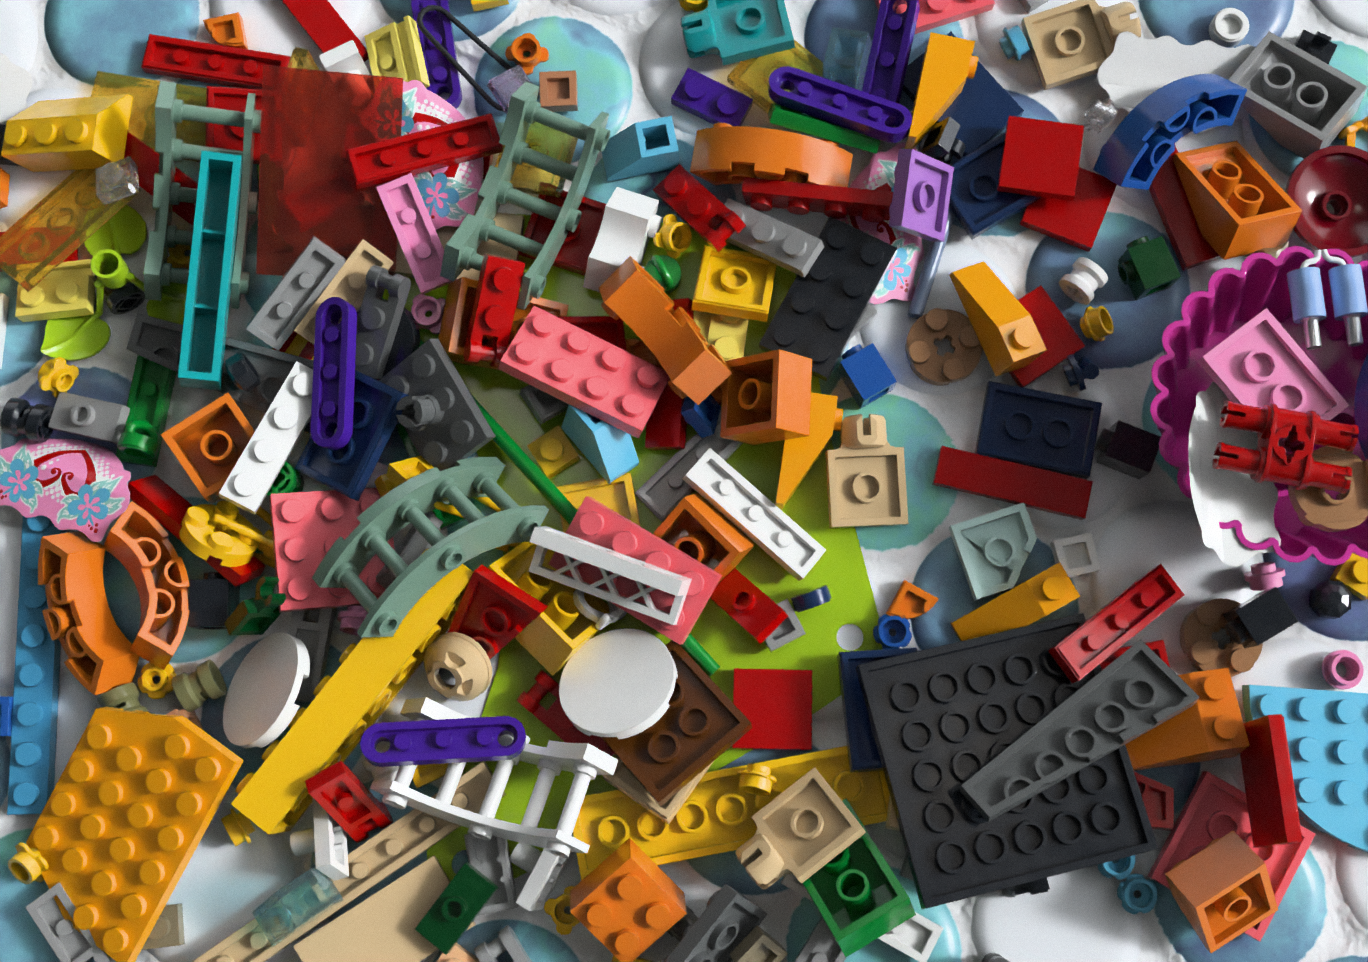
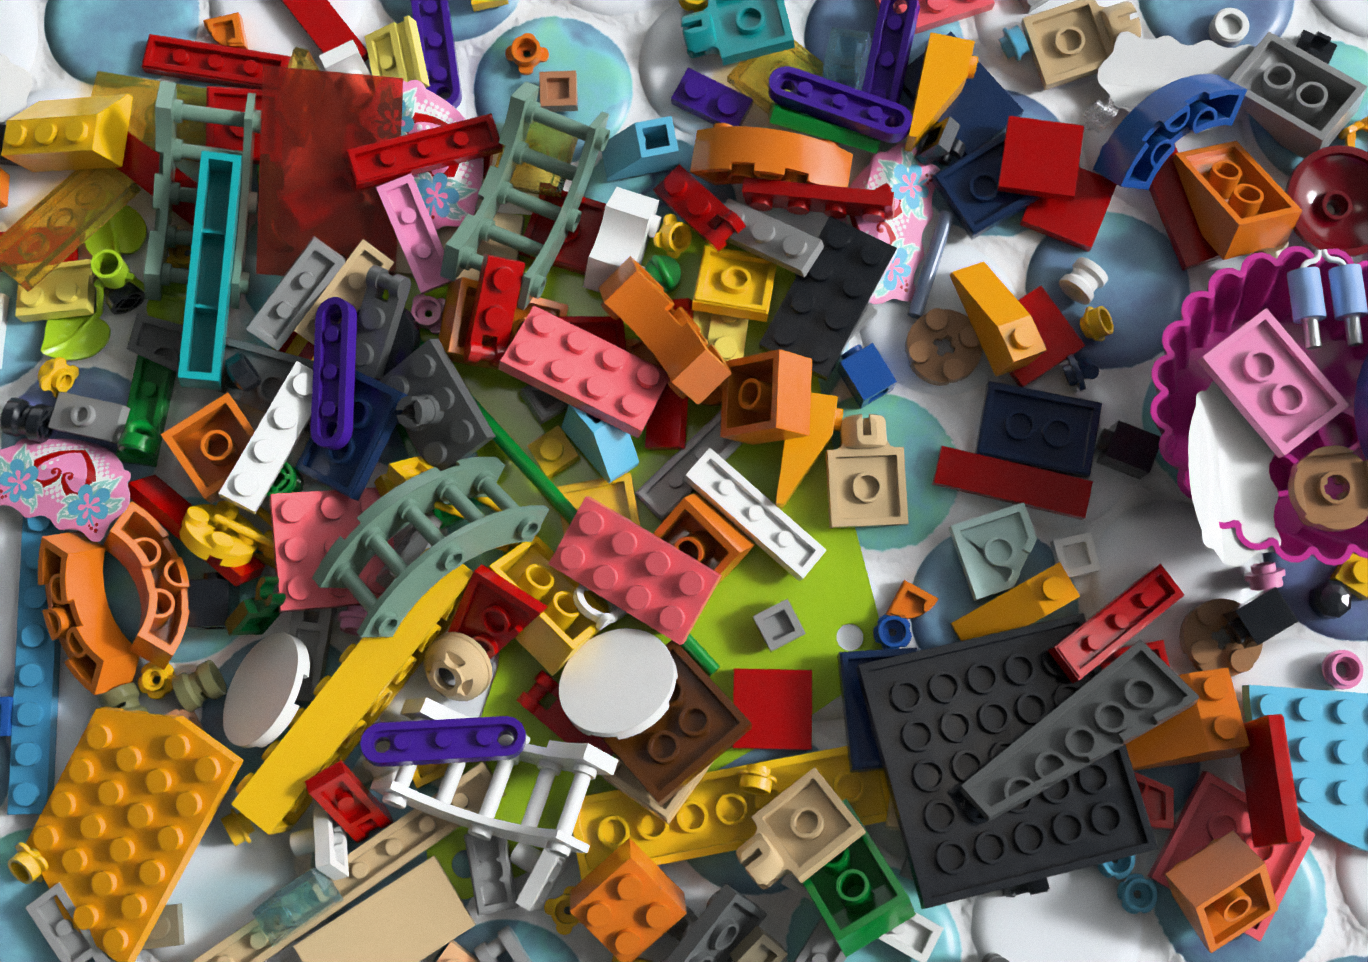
(117, 180): clear plate -> none
(440, 9): black piece -> none
(456, 908): dark green plate -> none
(506, 84): clear purple tile -> none
(607, 561): white fence -> none
(702, 416): blue plate -> none
(748, 606): red plate -> none
(811, 598): dark blue tile -> none
(921, 195): medium lavender plate -> none
(1147, 267): dark green brick -> none
(1300, 434): red pin -> none

